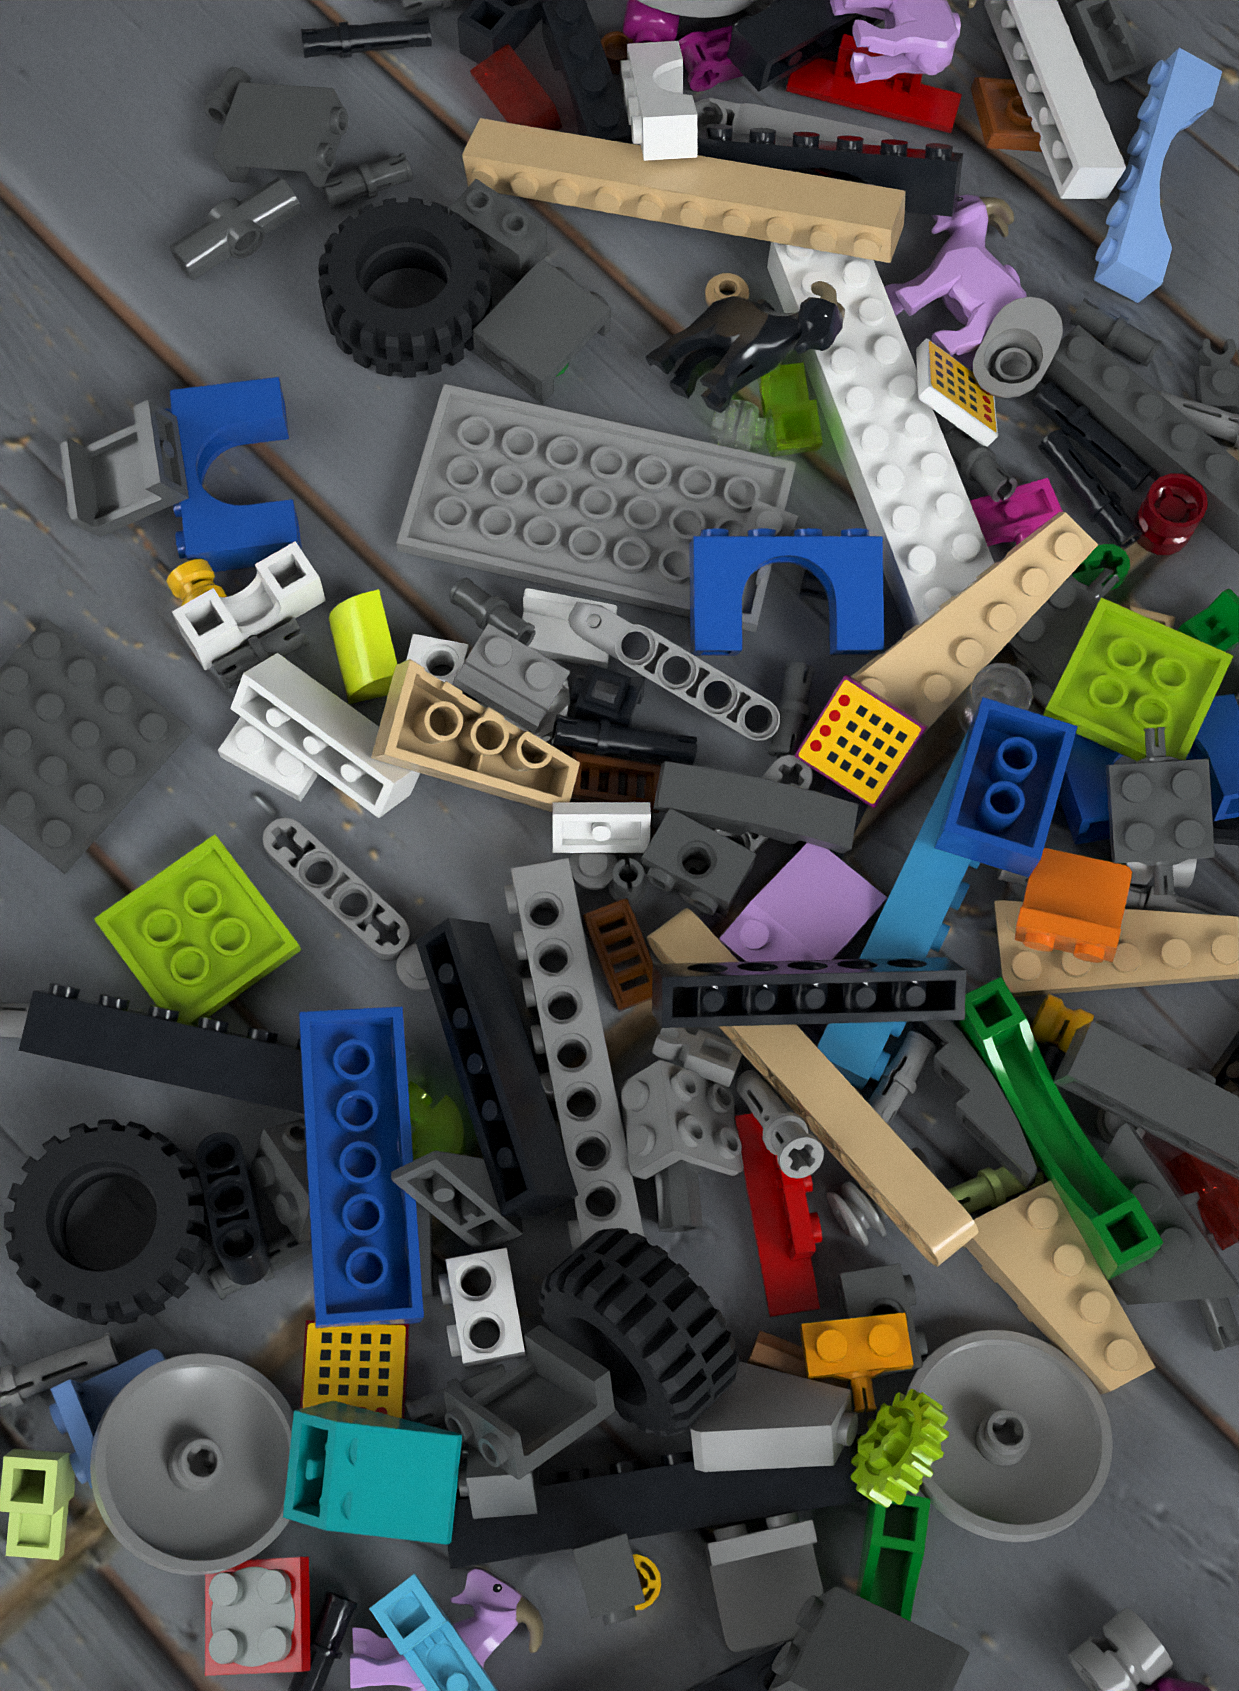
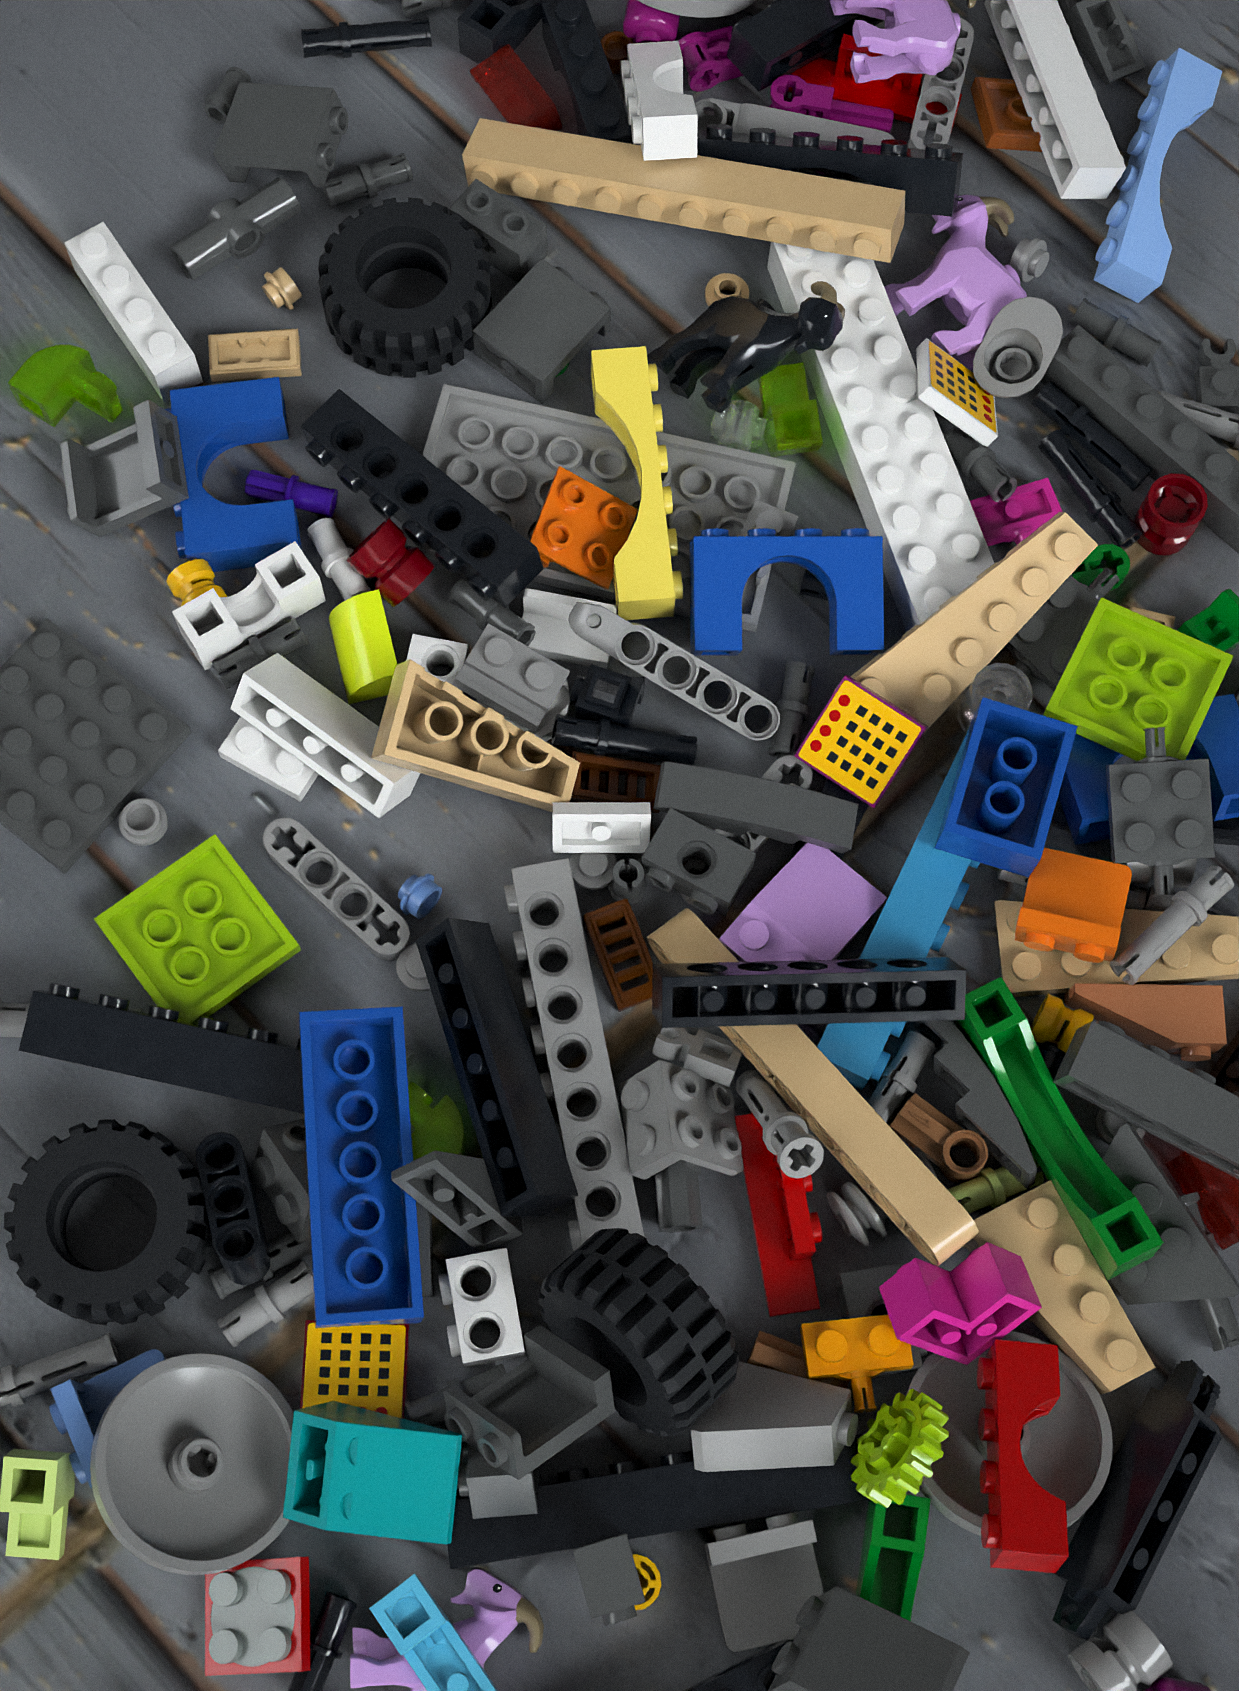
(57, 379): none -> clear neon green brick
(133, 311): none -> white brick
(143, 822): none -> light grey plate
(254, 355): none -> tan plate
(267, 1304): none -> light grey pin
(279, 488): none -> dark purple axle
(281, 289): none -> tan plate
(334, 556): none -> white pin
(345, 423): none -> black brick
(394, 566): none -> dark red wheel
(419, 895): none -> medium blue plate
(582, 528): none -> orange hinge
(623, 400): none -> light yellow arch
(819, 102): none -> magenta connector
(936, 1135): none -> medium nougat piece
(943, 91): none -> light grey beam
(961, 1308): none -> dark pink brick
(1024, 1520): none -> red arch
(1030, 258): none -> light grey plate
(1140, 1501): none -> black hinge
(1171, 1017): none -> nougat slope
(1186, 910): none -> light grey pin

